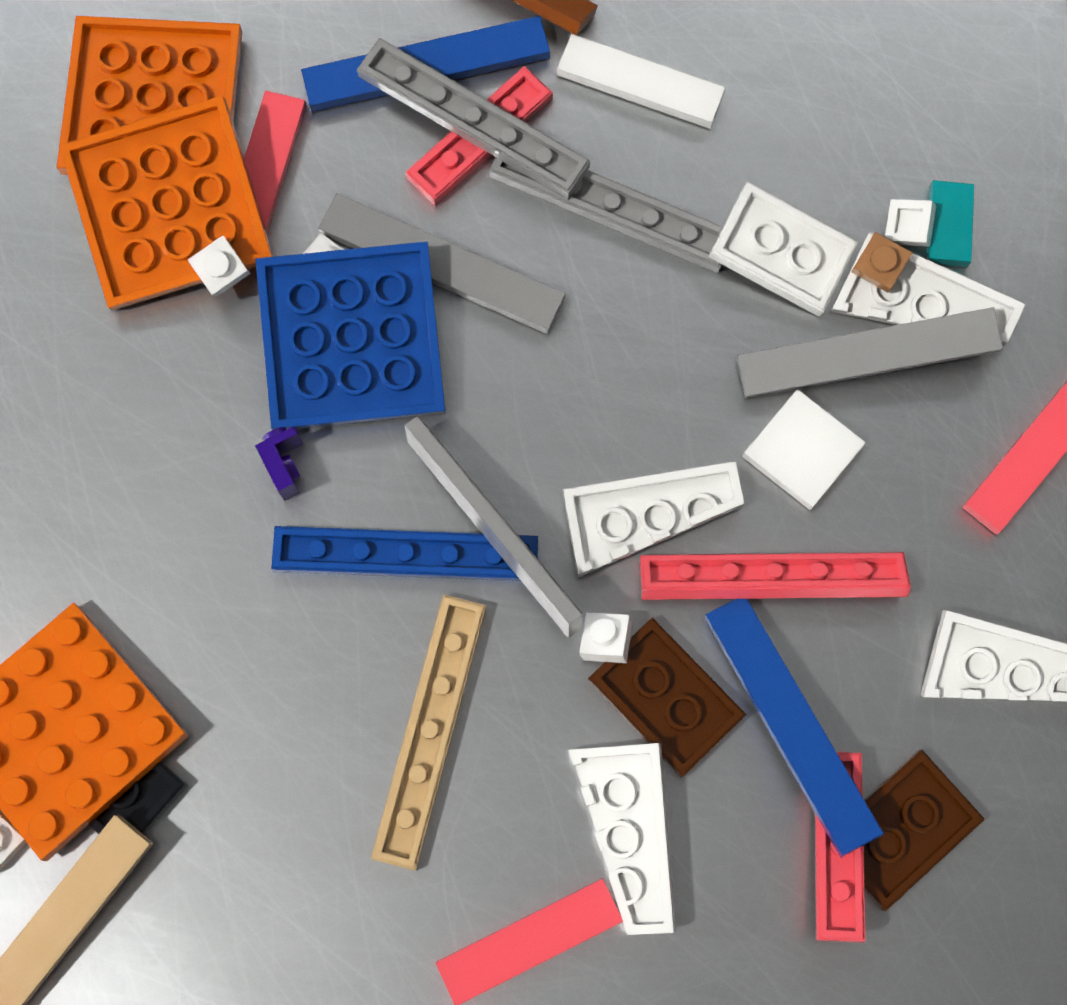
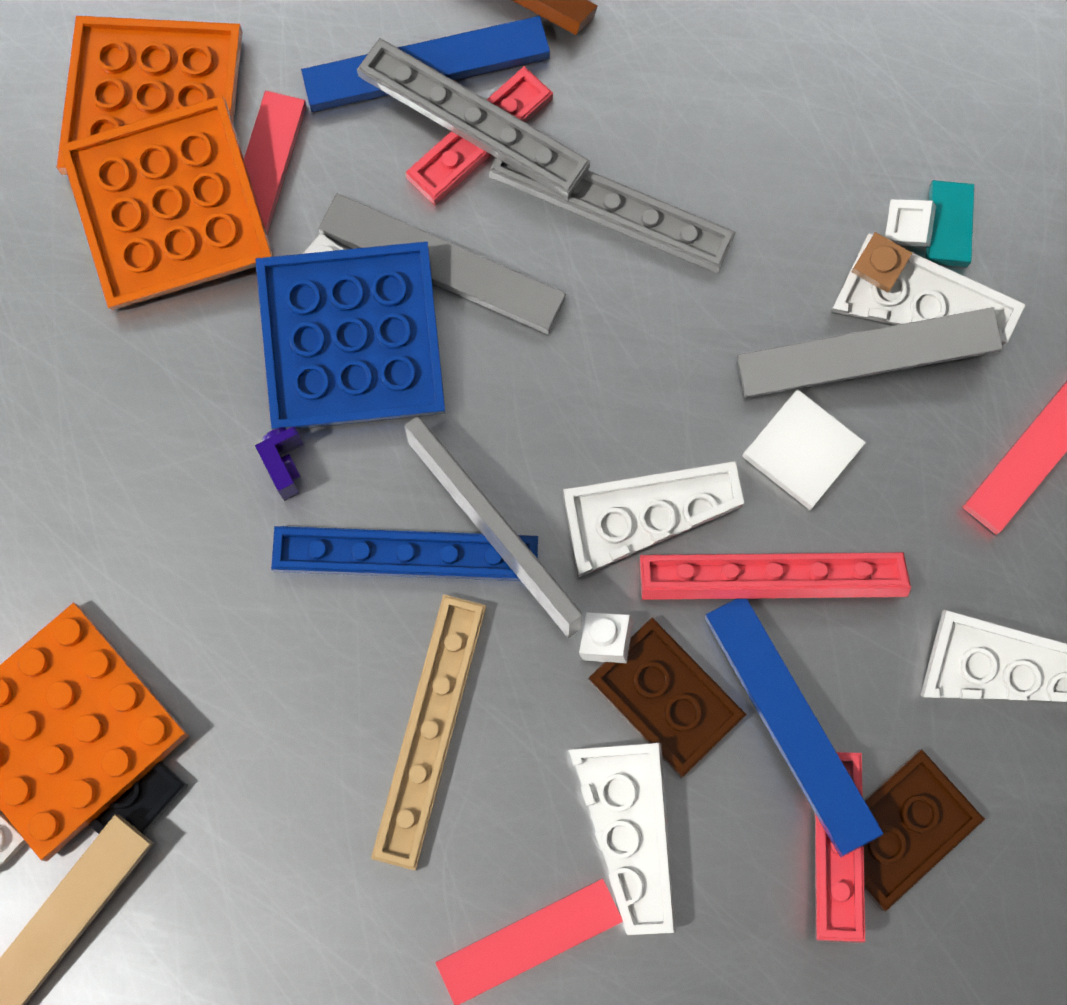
(219, 266): white plate -> none
(640, 81): white tile -> none
(783, 249): white tile -> none

